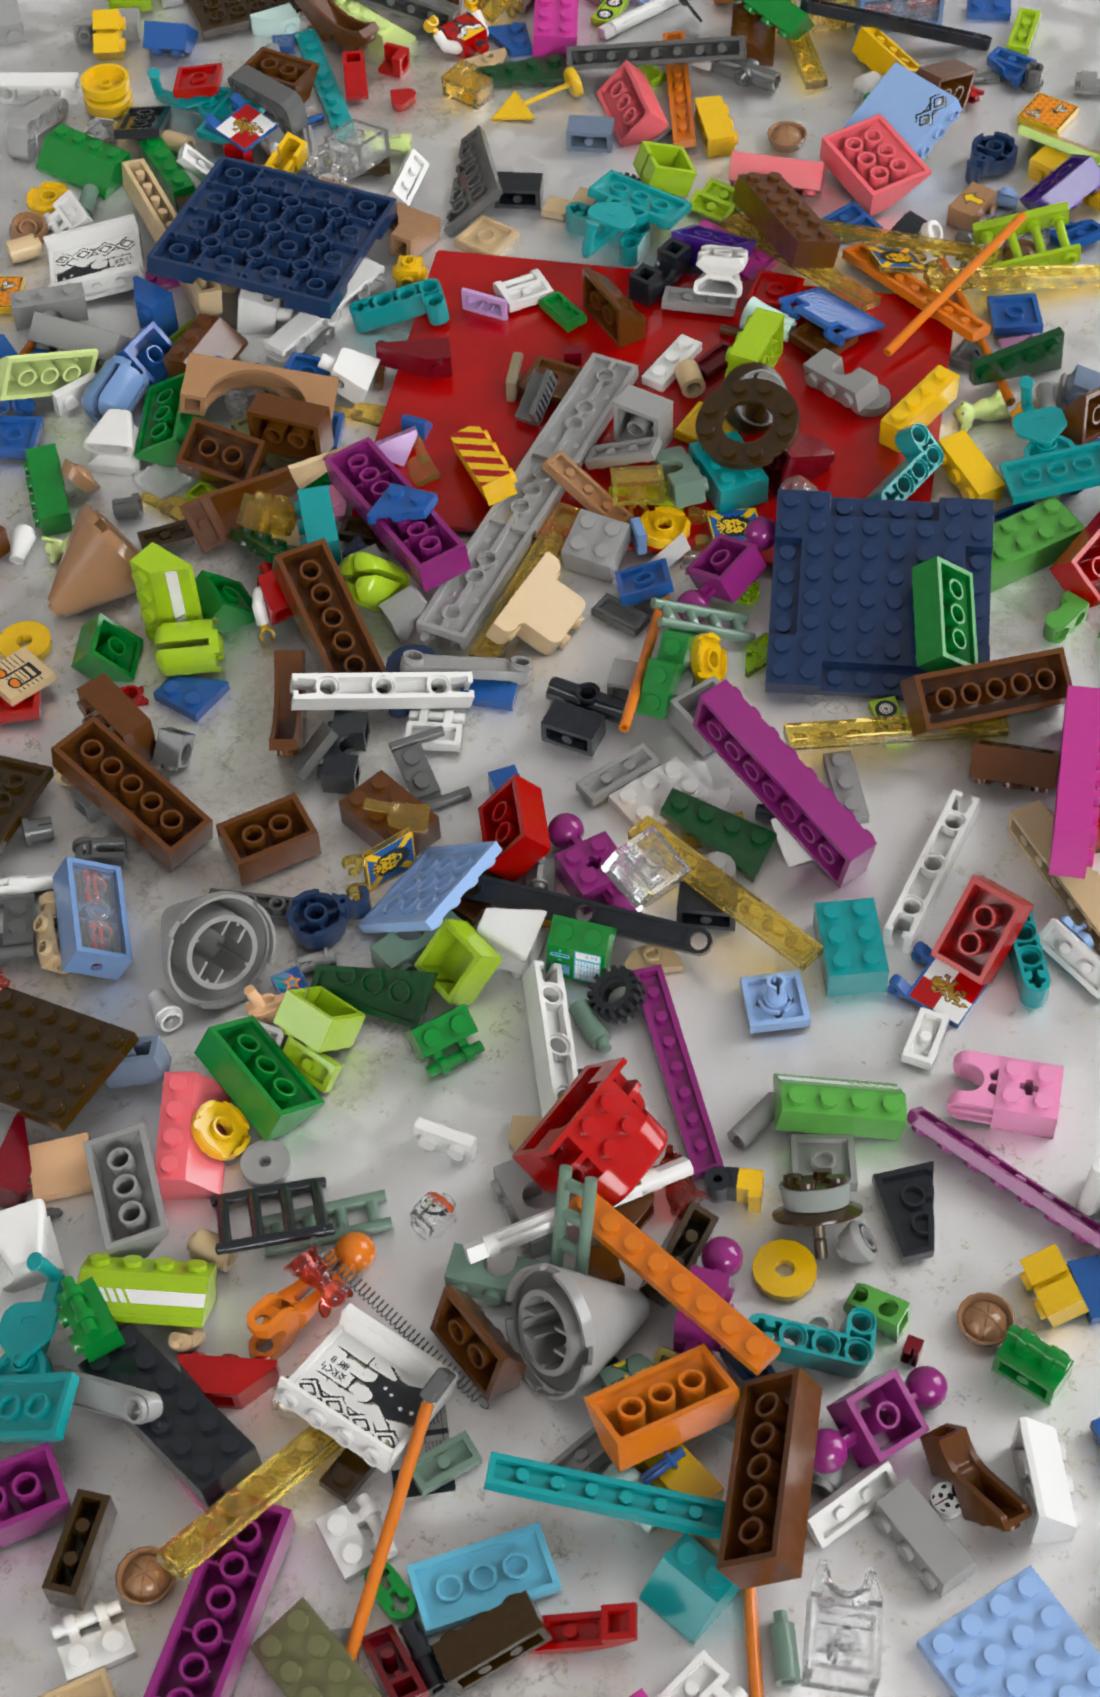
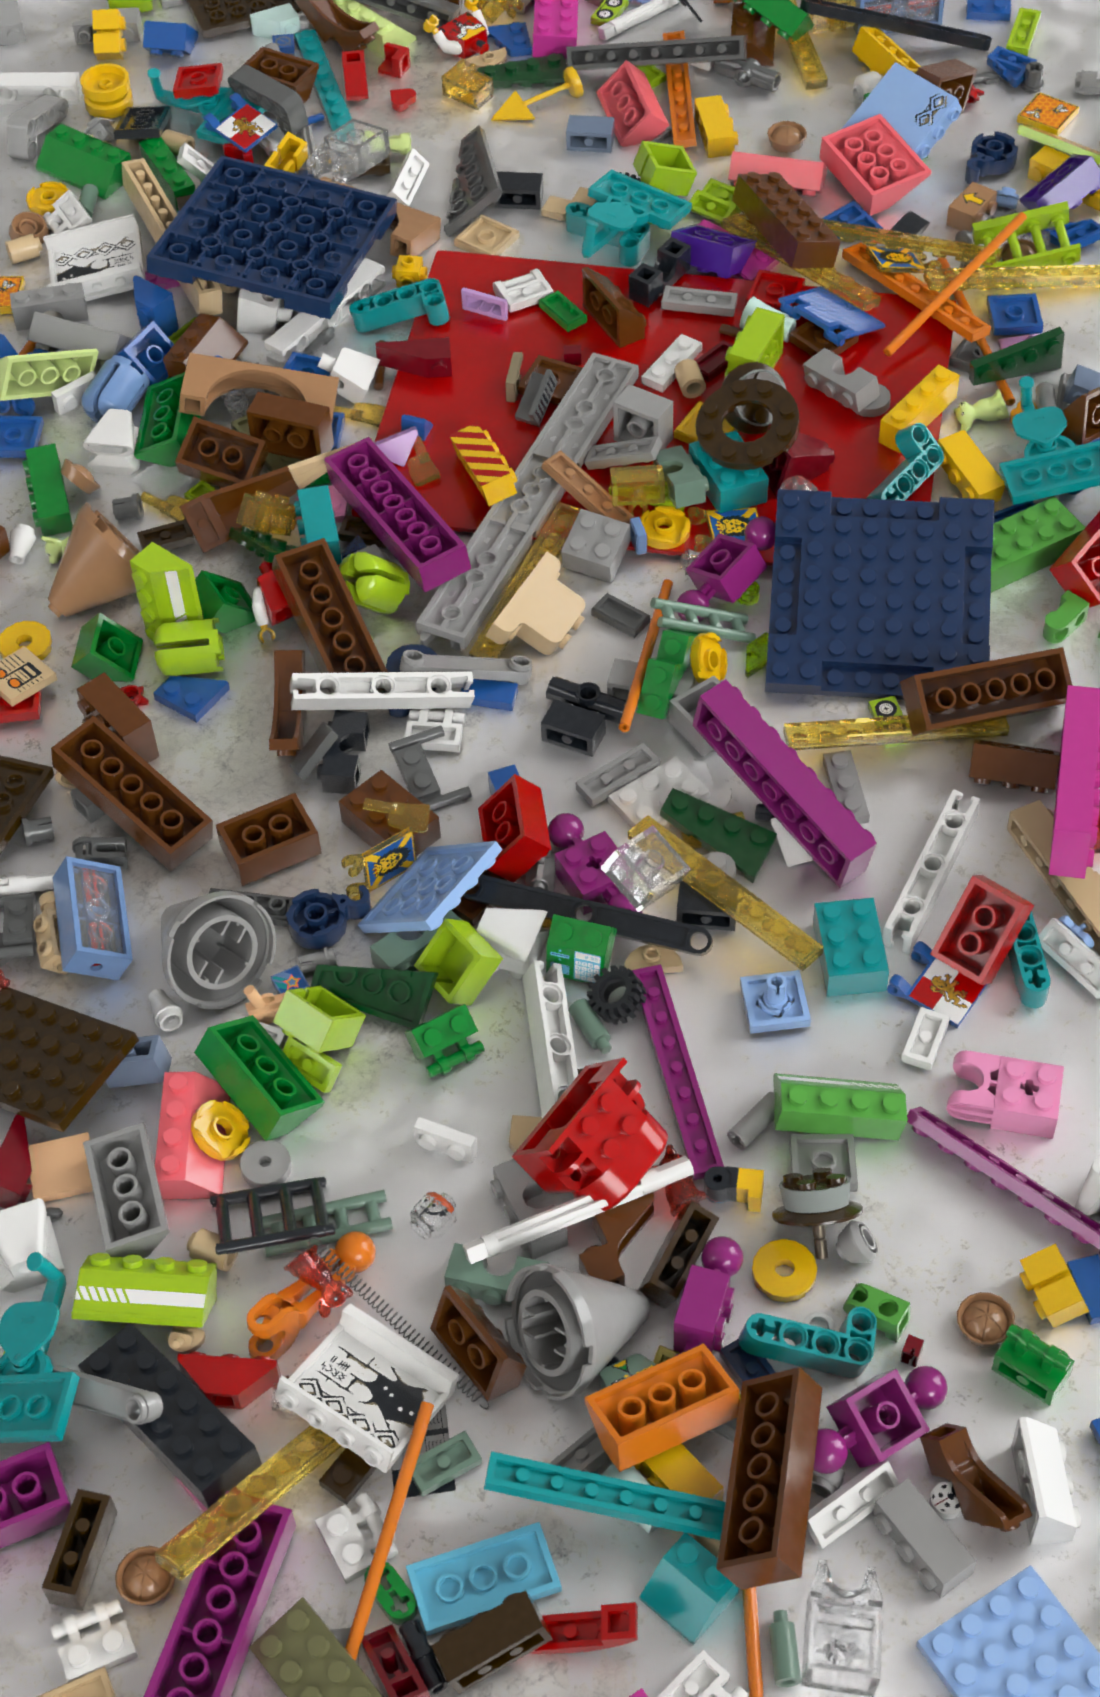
(89, 1319): green brick -> none
(173, 748): dark grey brick -> none
(402, 504): blue wing -> none
(403, 611): light grey slope -> none
(437, 1385): dark grey tile -> none
(582, 1220): sand green bar -> none
(644, 582): blue plate -> none
(668, 1461): blue piece -> none
(674, 550): white sticker -> none
(681, 1287): orange plate -> none
(721, 270): white piece -> none
(909, 1209): black wing -> none
(932, 229): white tile -> none
(943, 615): green slope -> none

